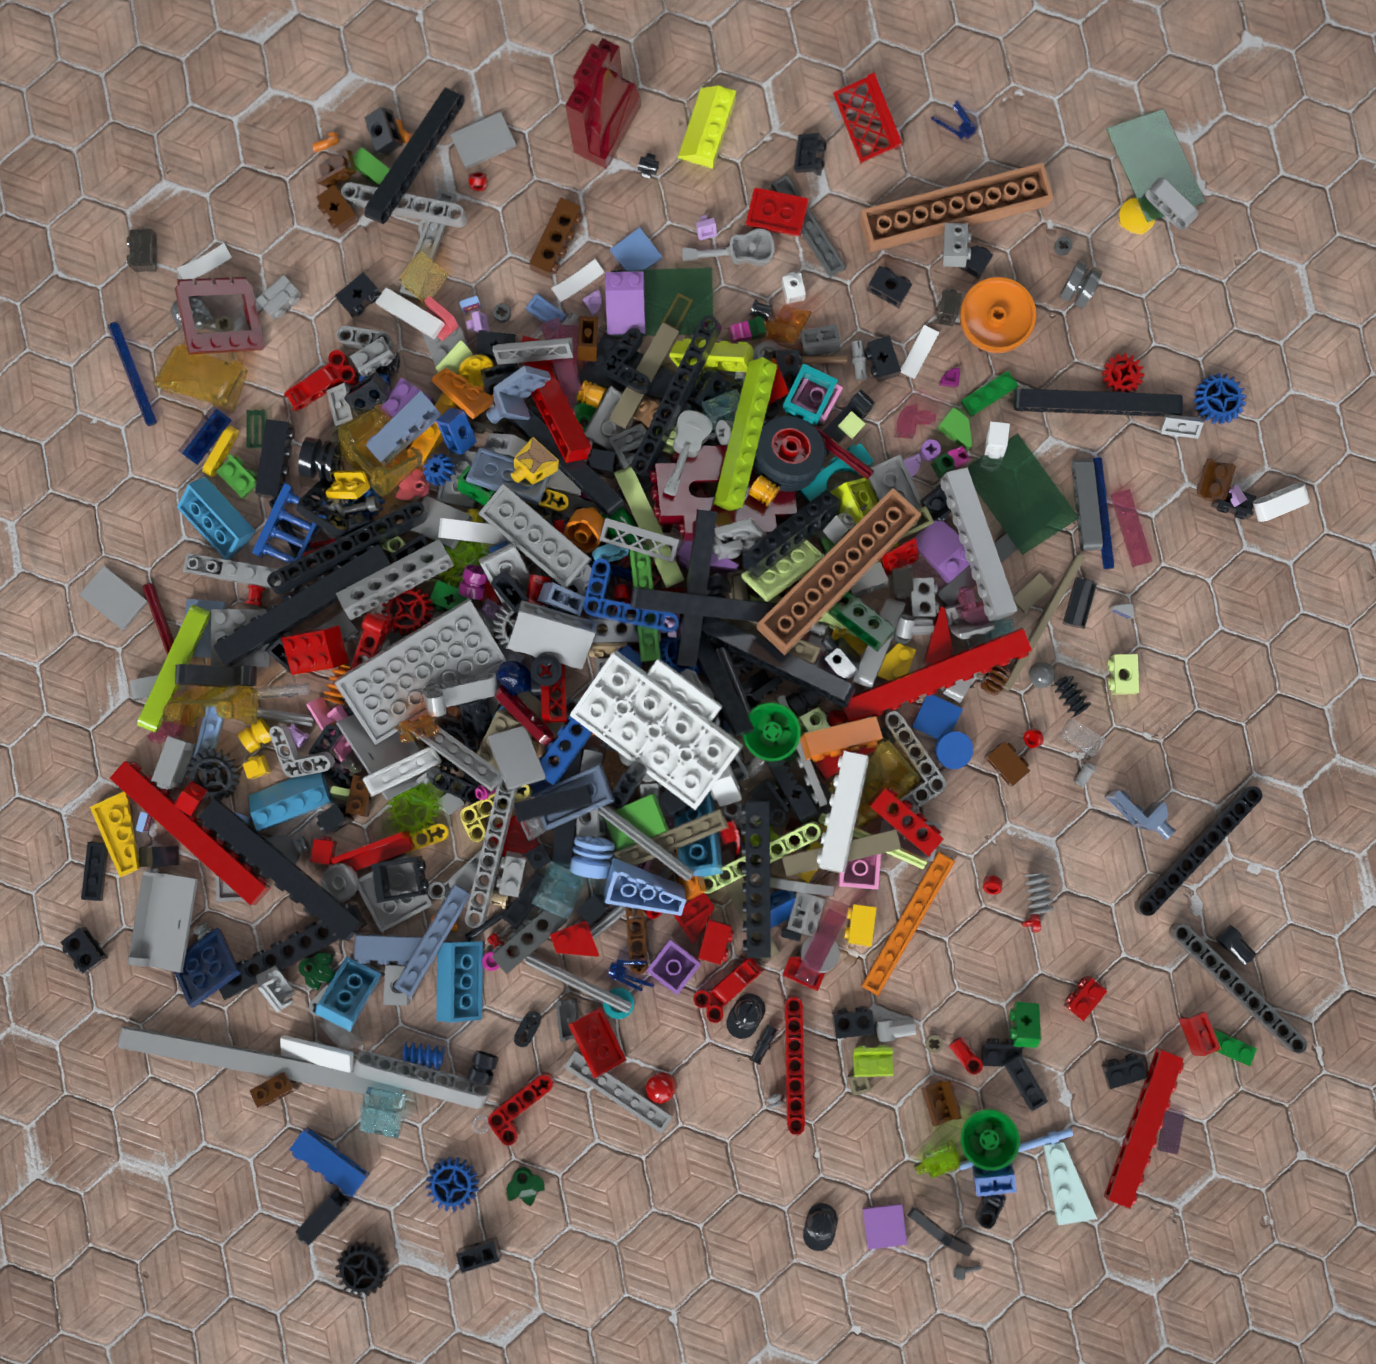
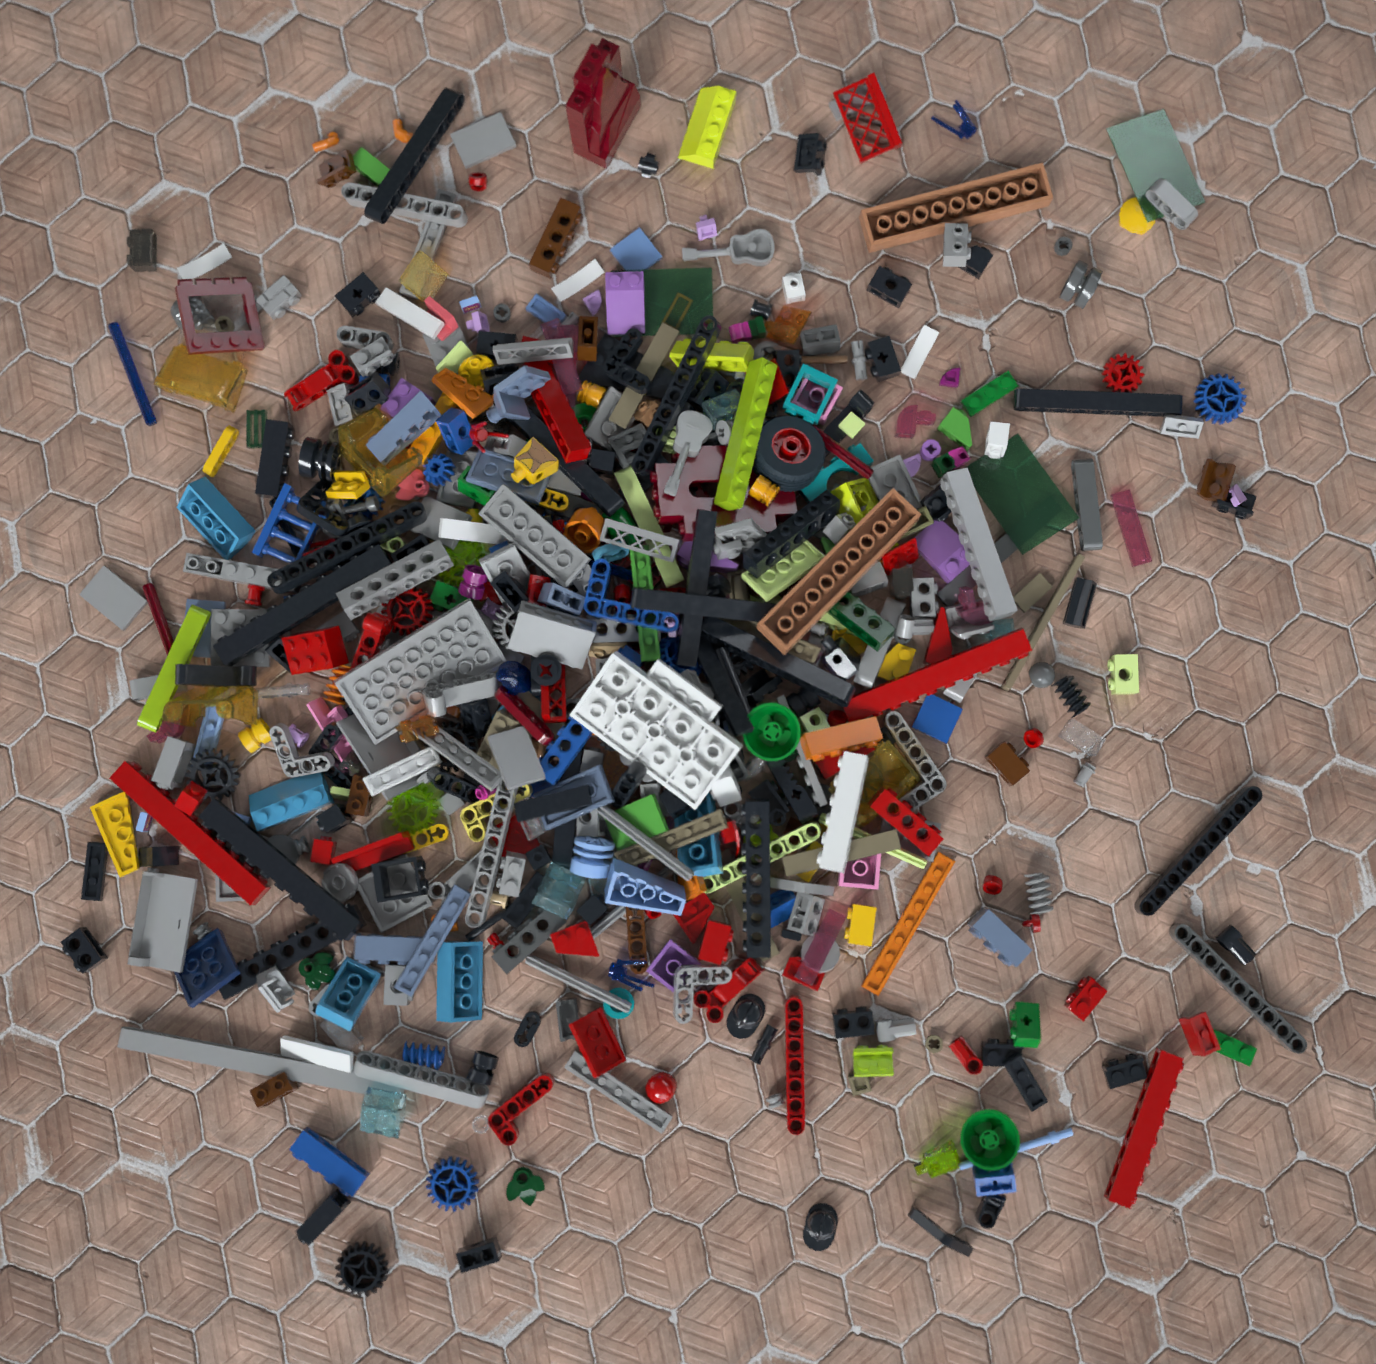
(204, 435): clear blue brick -> none
(237, 477): bright green bracket -> none
(256, 767): yellow brick -> none
(285, 717): light grey axle -> none
(333, 199): reddish brown brick -> none
(383, 131): black brick -> none
(480, 434): none -> red plant
(489, 963): dark pink tile -> none
(692, 979): none -> light grey beam
(777, 212): red plate -> none
(813, 233): dark grey tile -> none
(884, 1226): medium lavender tile -> none
(941, 1102): reddish brown bracket -> none
(948, 307): clear smoke brick -> none
(954, 749): blue tile -> none
(959, 1271): dark grey hand -> none
(995, 680): reddish brown gear -> none
(997, 315): orange dish -> none
(998, 937): none -> sand blue brick
(1067, 1191): light aqua wing -> none
(1107, 550): clear blue axle -> none
(1124, 610): light grey slope -> none
(1151, 819): sand blue plate -> none
(1171, 1133): clear purple tile -> none
(1281, 502): white beam -> none

